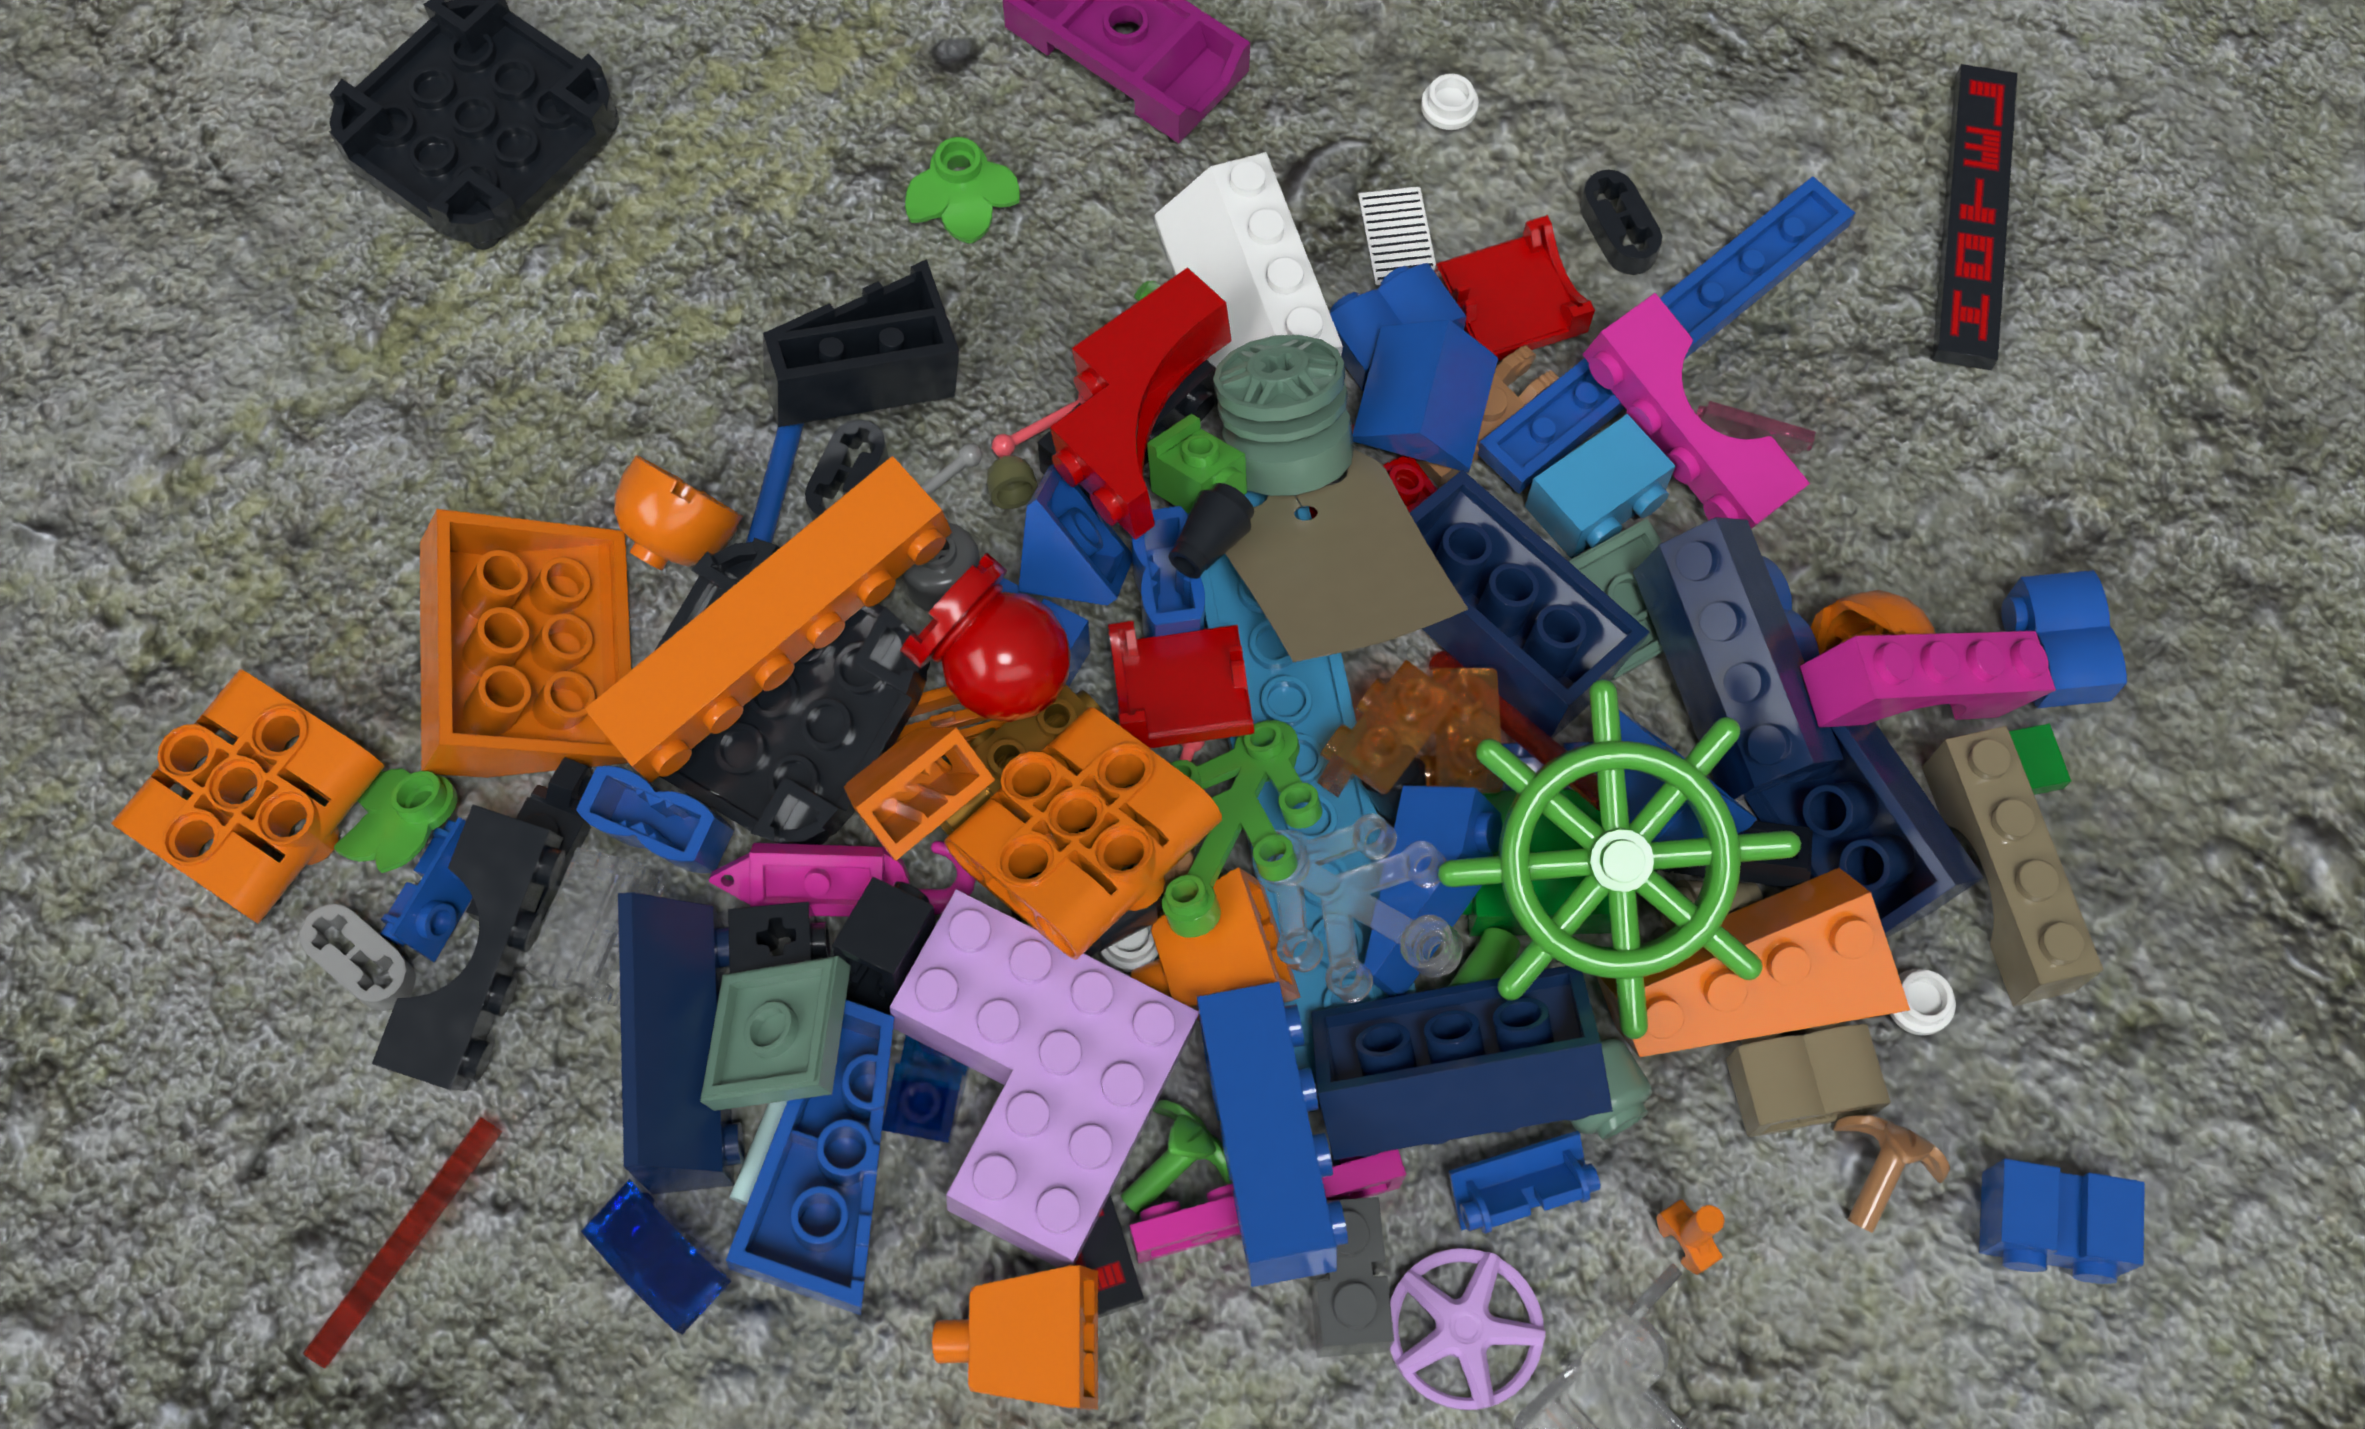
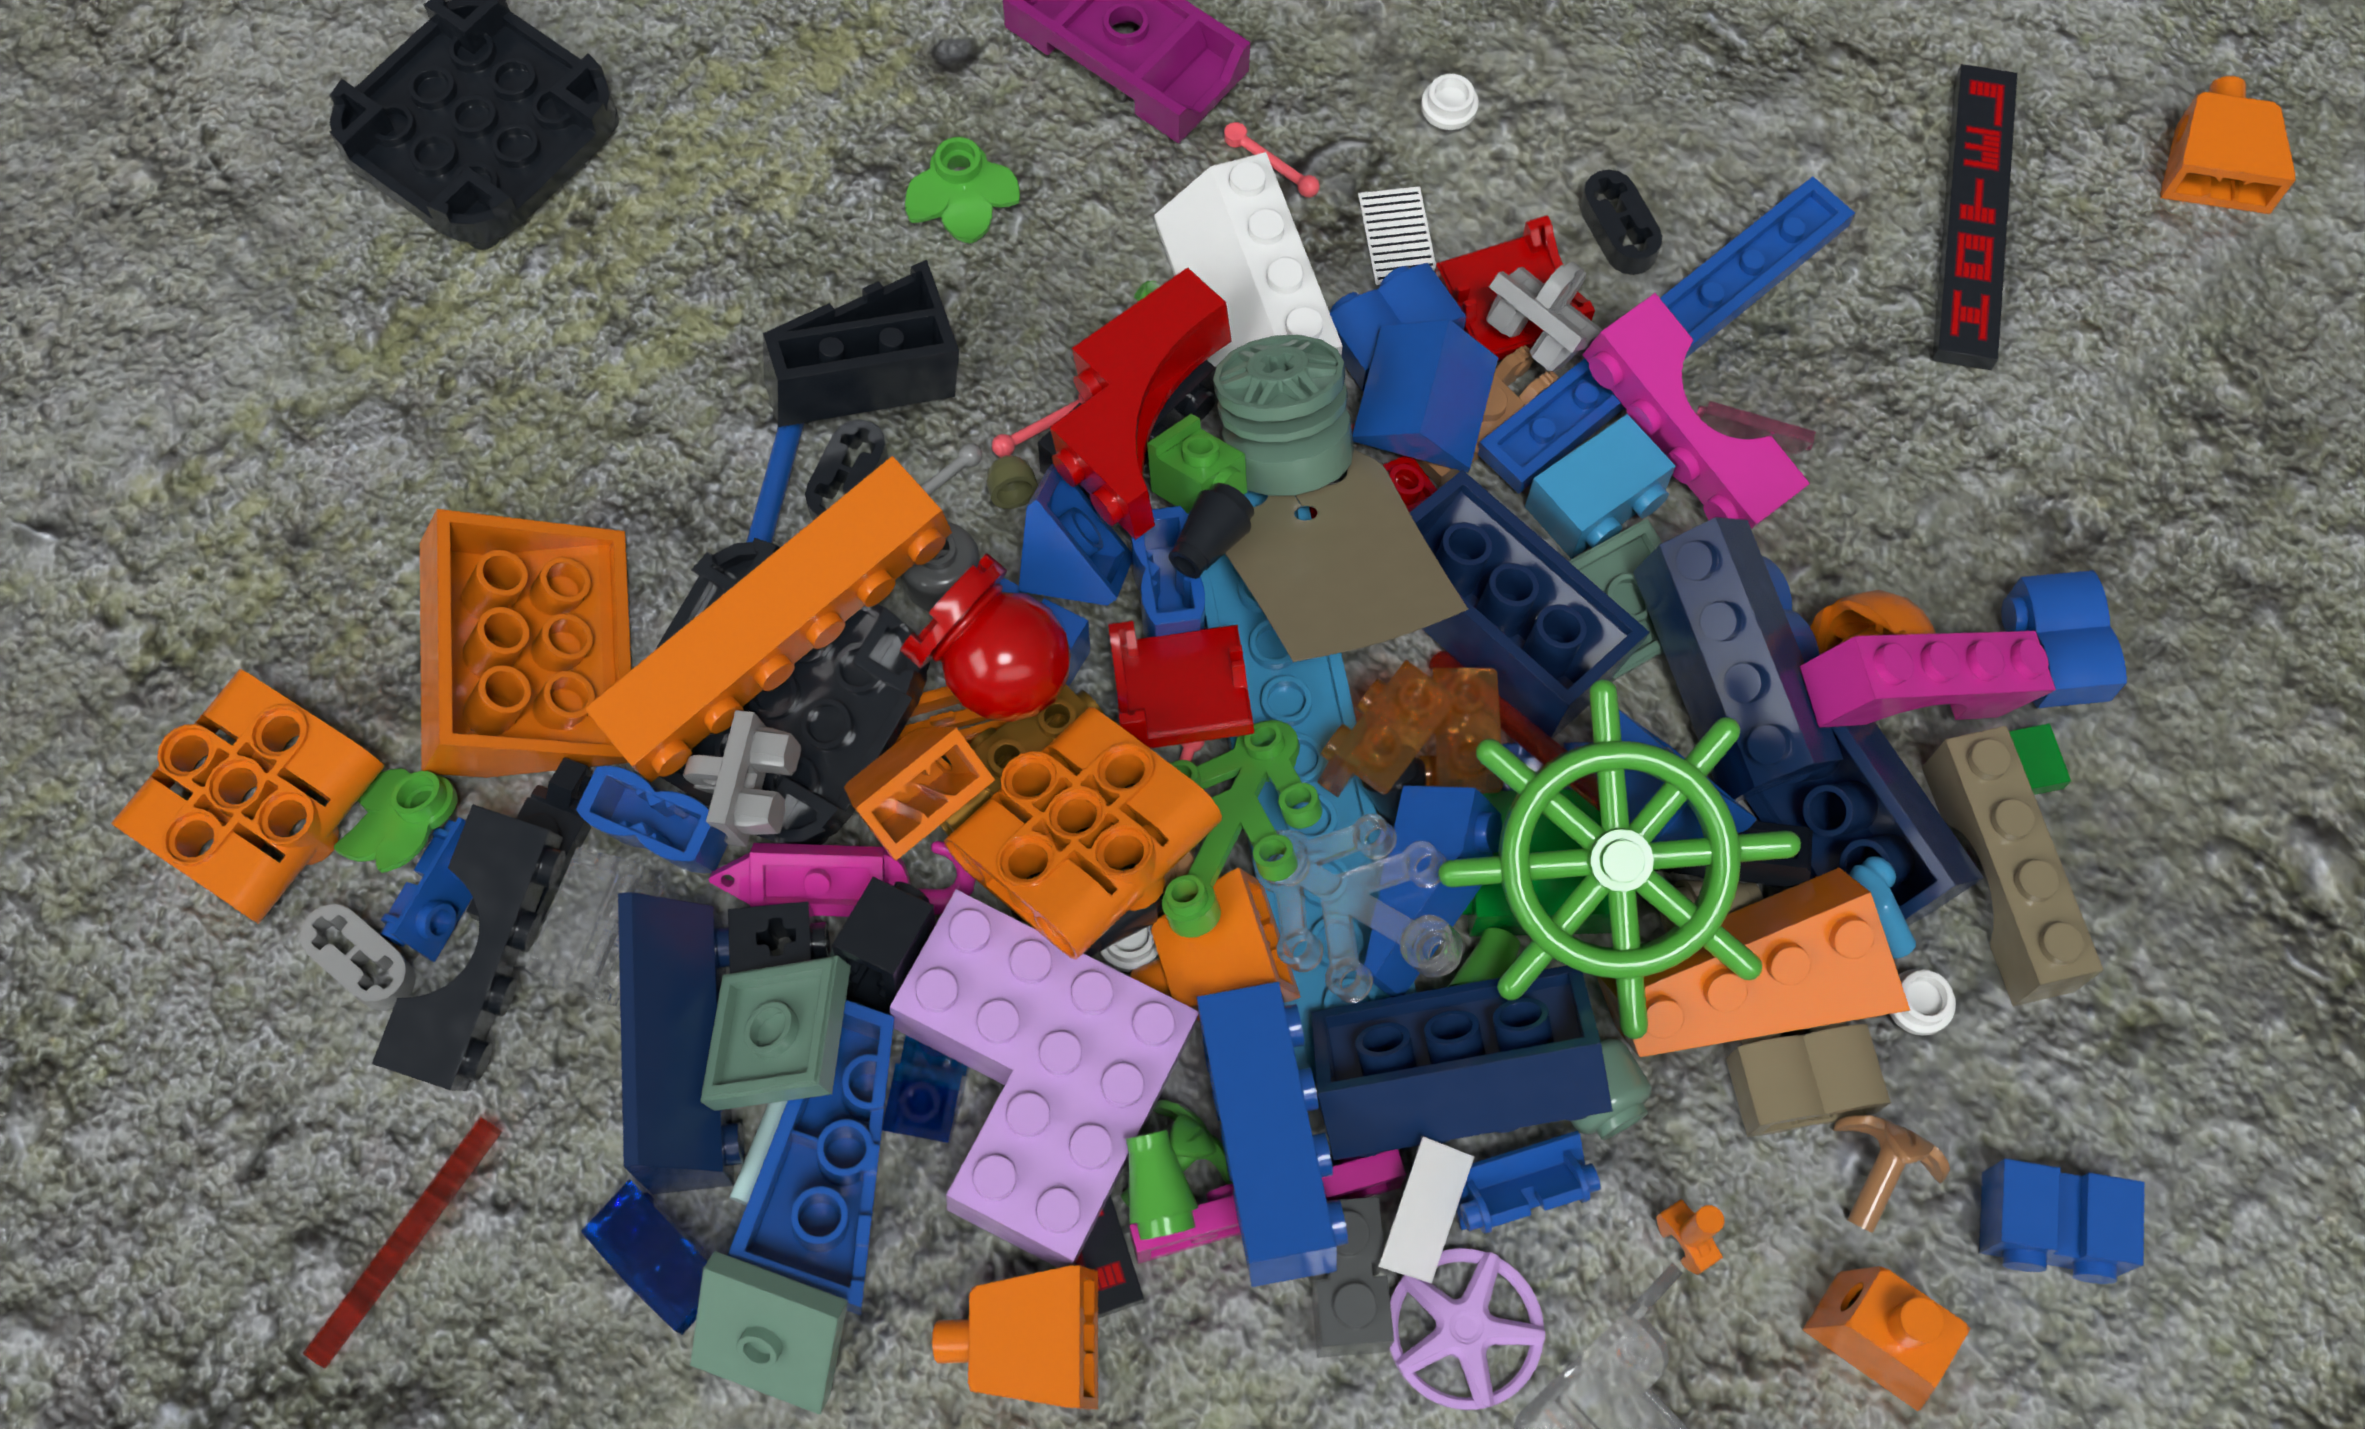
(670, 516): orange cylinder -> none
(737, 778): none -> light grey hips
(767, 1332): none -> sand green plate
(1158, 1188): none -> bright green cone
(1236, 136): none -> coral hinge
(1426, 1210): none -> white sticker
(1547, 305): none -> light grey hips
(1878, 877): none -> dark azure arm
(1888, 1331): none -> orange torso
(2230, 151): none -> orange torso

